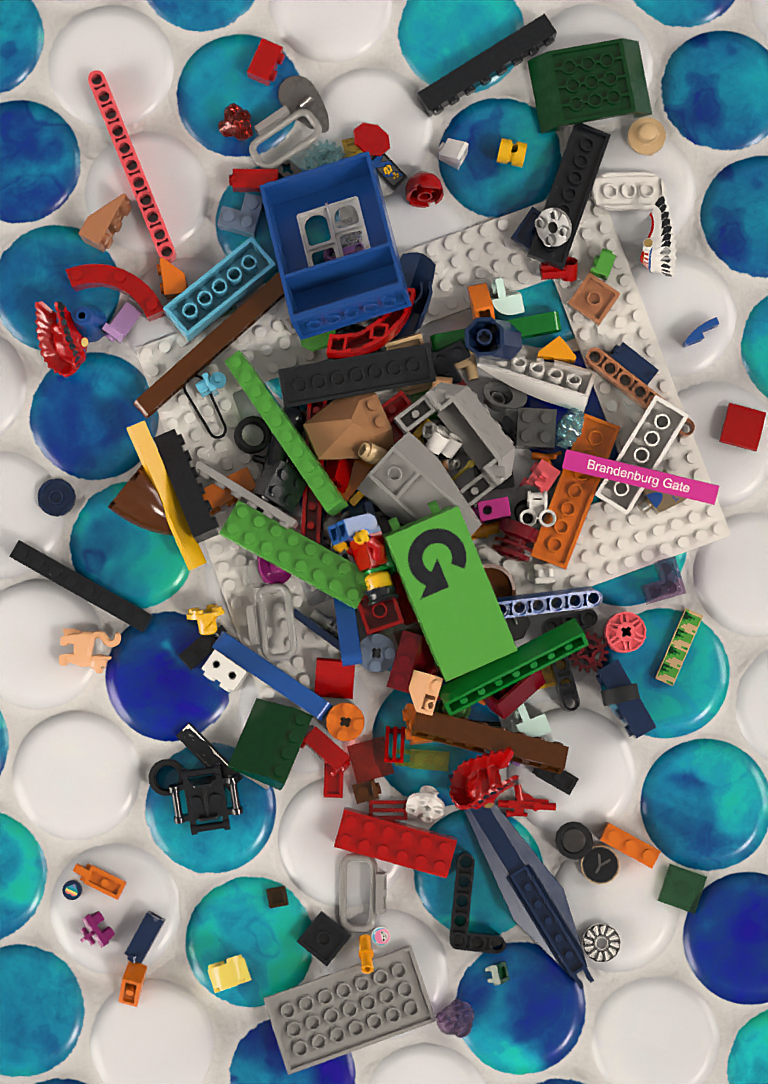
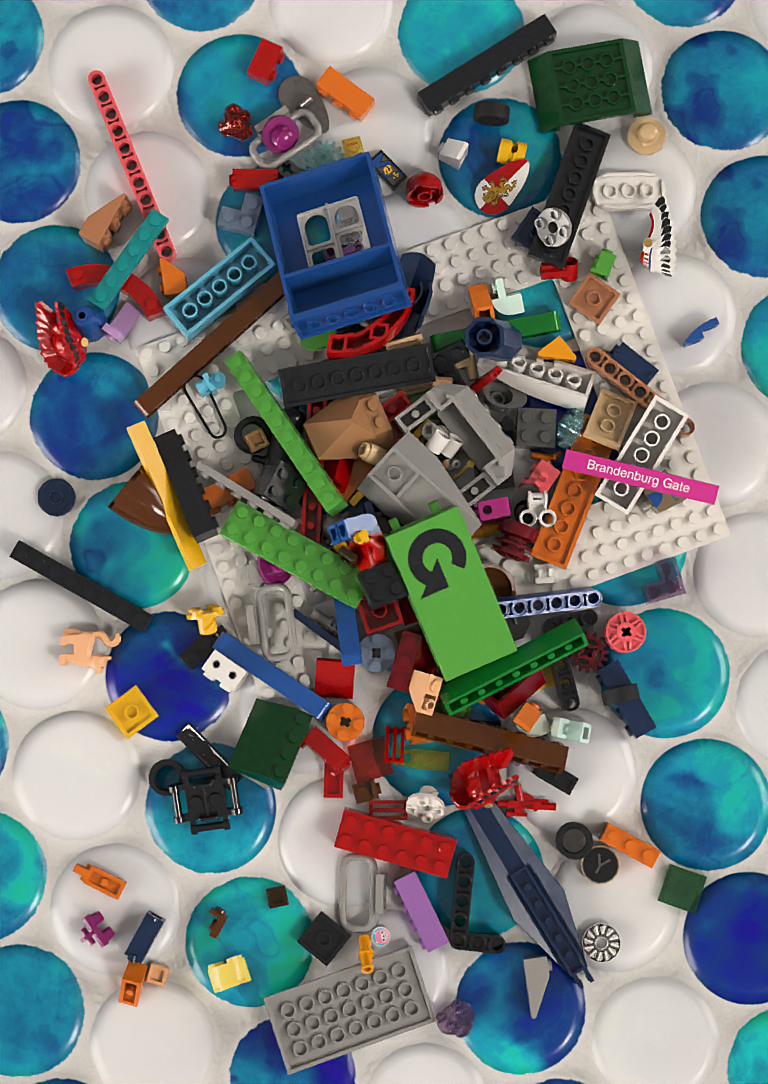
(72, 890): dark blue tile -> none
(128, 260): none -> teal plate
(131, 712): none -> yellow tile
(157, 974): none -> light nougat tile
(217, 925): none -> reddish brown bracket
(256, 440): none -> medium nougat tile
(280, 134): none -> magenta plate
(345, 94): none -> orange brick
(348, 556): none -> dark brown tile
(371, 138): red piece -> none
(382, 585): none -> black plate
(421, 911): none -> medium lavender brick
(485, 379): none -> red tile
(491, 113): none -> black tyre
(499, 973): tile -> none
(501, 187): none -> shield
(527, 716): none -> orange slope
(537, 977): none -> light grey slope
(570, 730): none -> light aqua brick
(610, 419): none -> tan plate
(678, 647): tile -> none
(742, 427): red slope -> none

